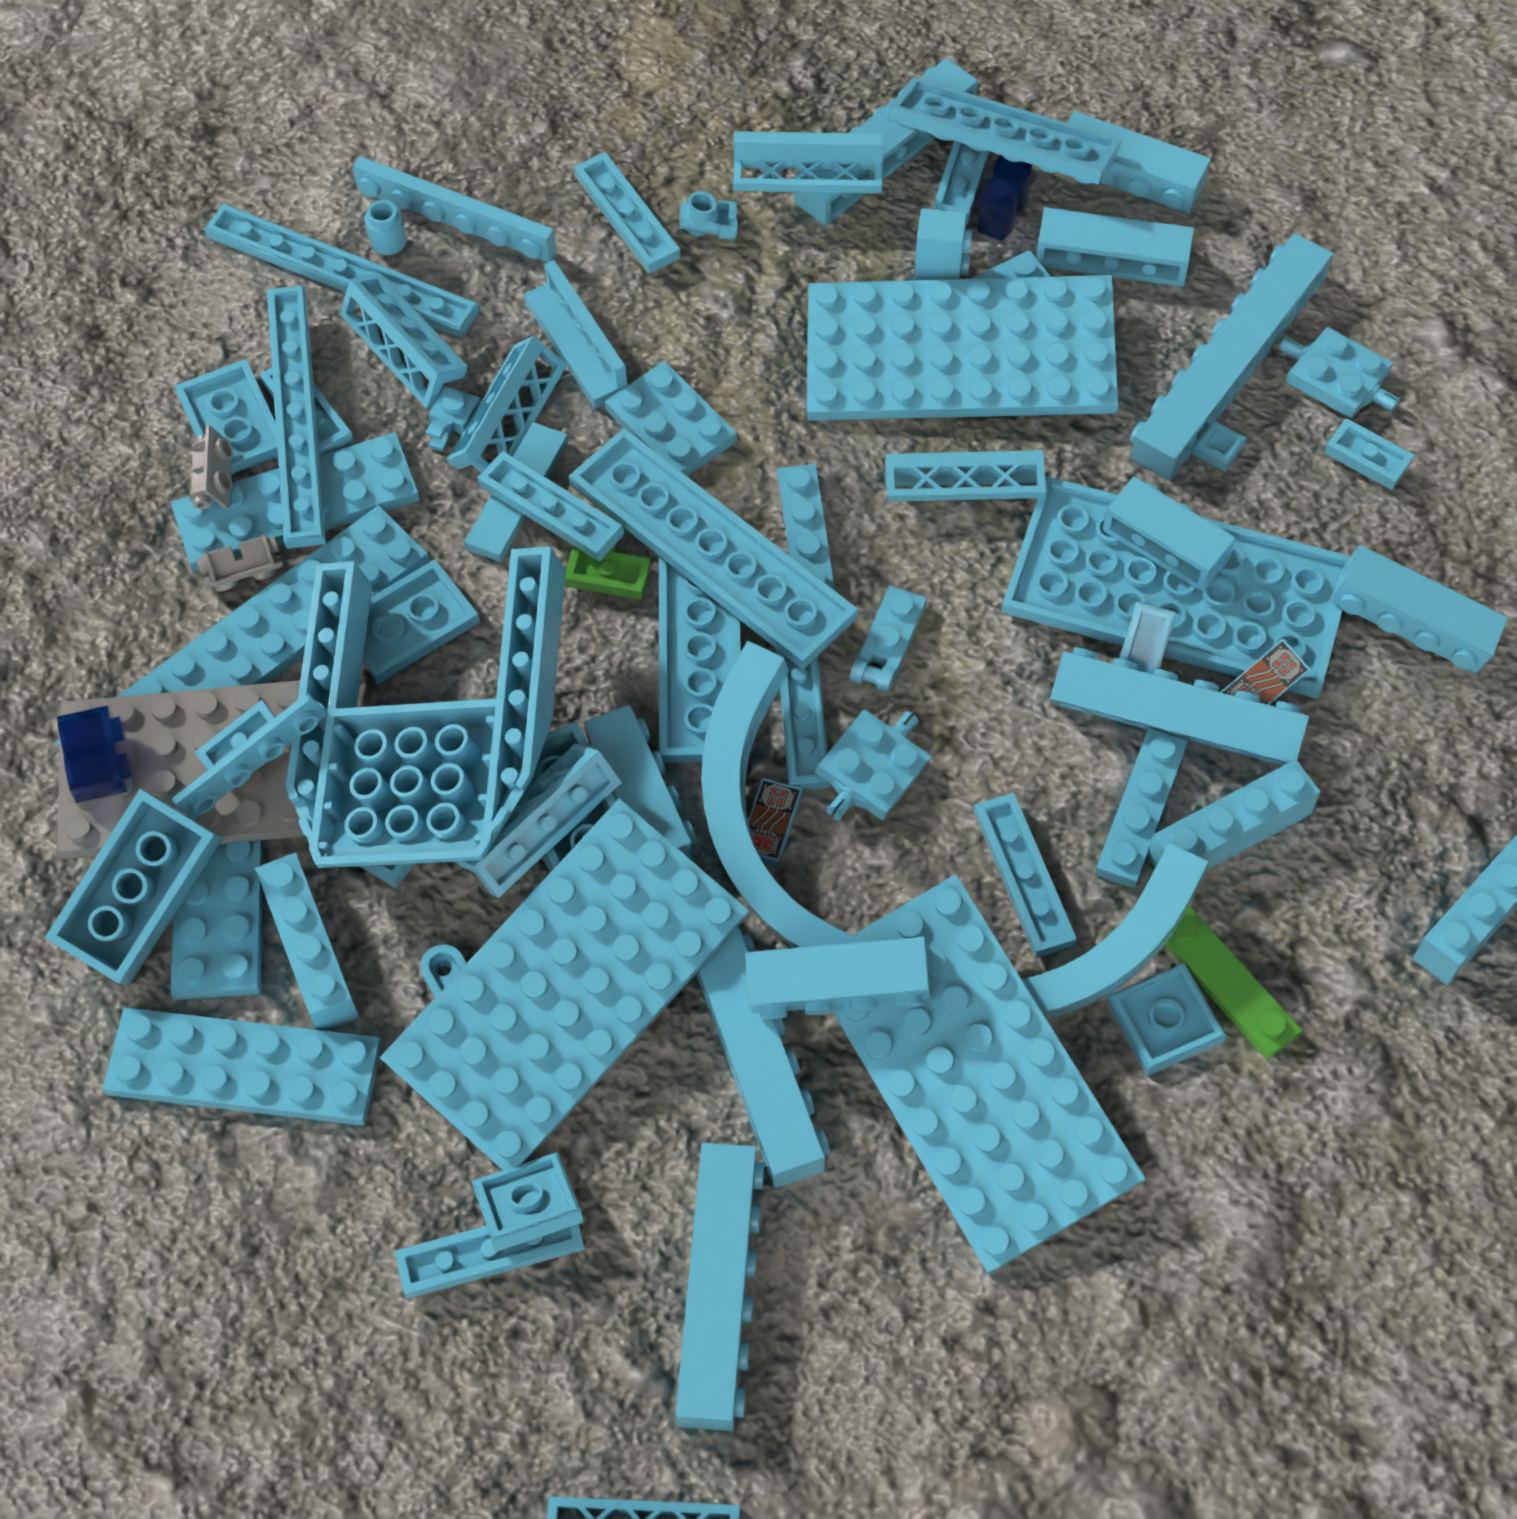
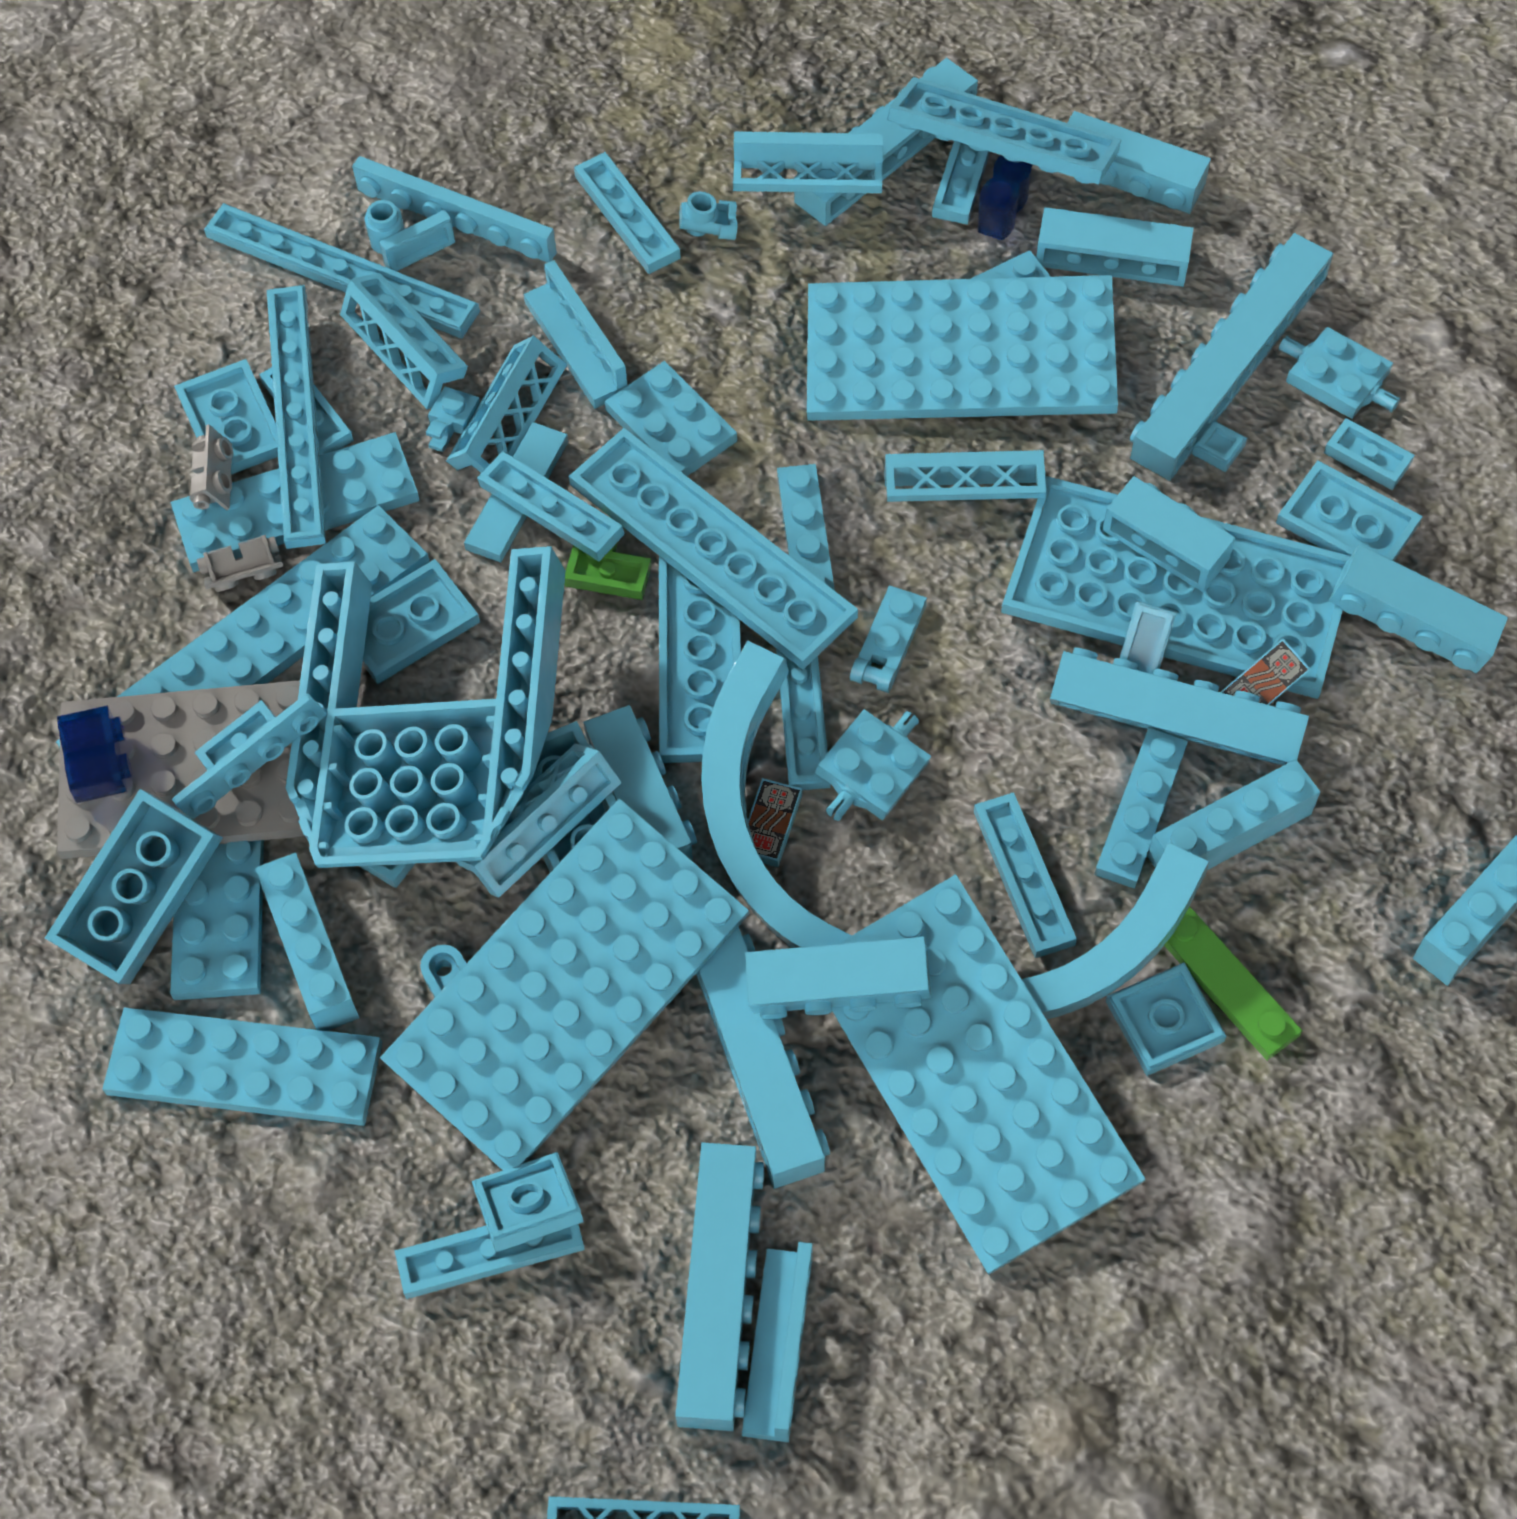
(417, 241): none -> medium azure tile
(777, 1344): none -> medium azure fence
(941, 245): medium azure brick -> none
(1344, 513): none -> medium azure plate

